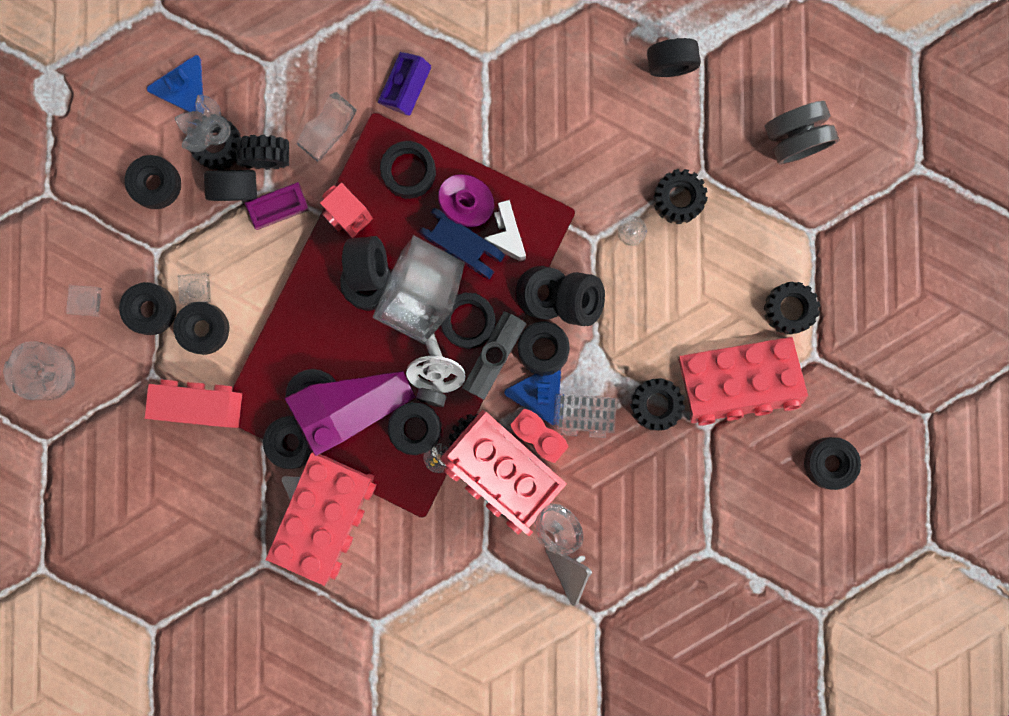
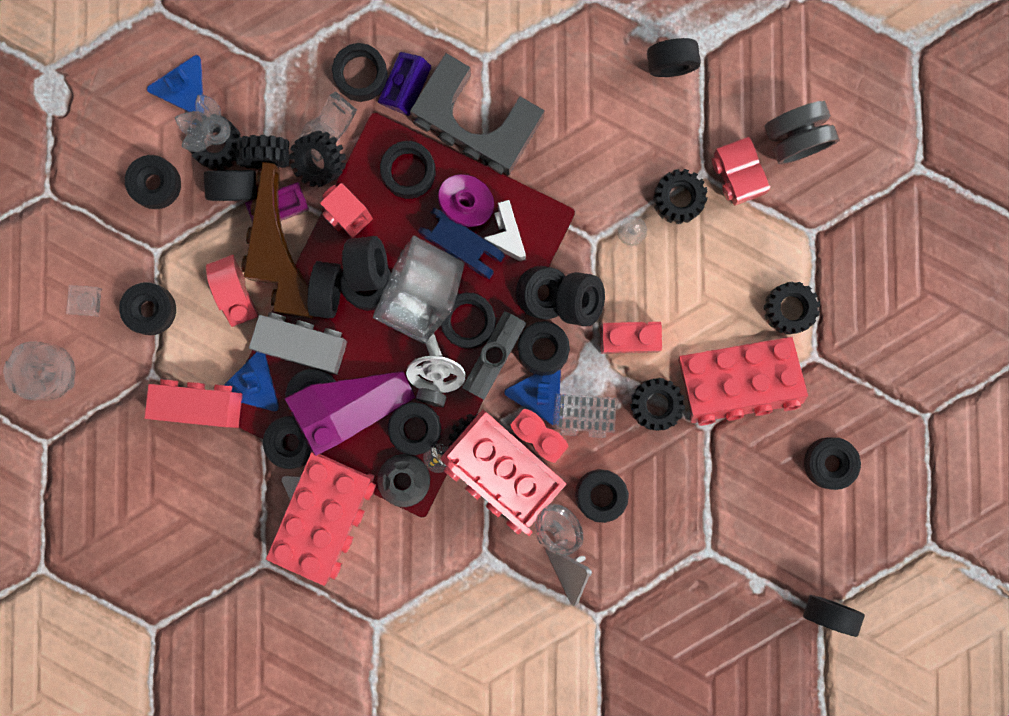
(186, 321): black tyre -> none
(194, 288): clear plate -> none
(230, 291): none -> coral brick
(255, 383): none -> blue piece
(268, 252): none -> reddish brown arch
(298, 343): none -> light grey brick
(324, 289): none -> black tyre
(329, 153): none -> black tyre
(353, 51): none -> black tyre
(419, 480): none -> dark grey piece
(499, 148): none -> dark grey arch
(612, 510): none -> black tyre
(631, 337): none -> coral brick
(741, 171): none -> coral brick
(833, 615): none -> black tyre

